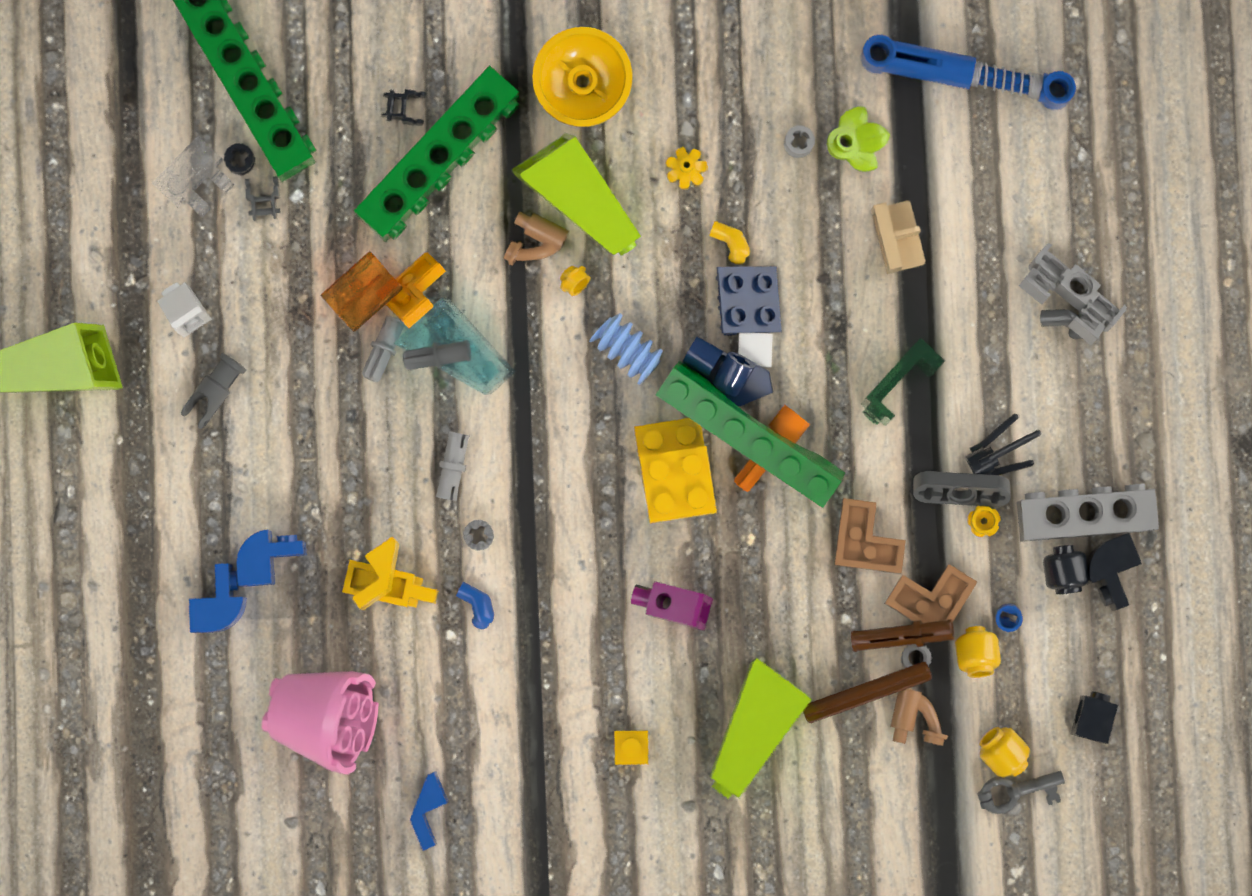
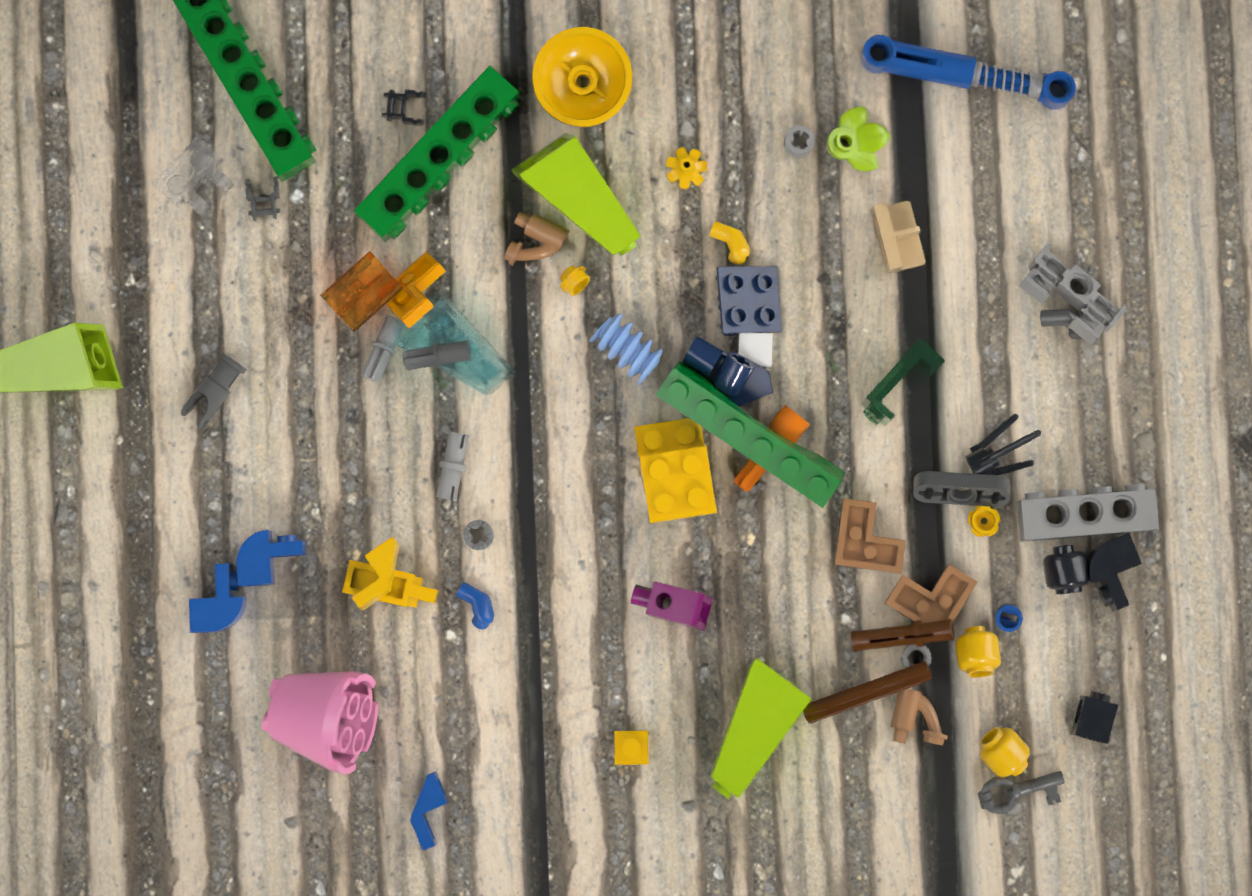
(183, 309): white slope -> none
(229, 158): black bush -> none

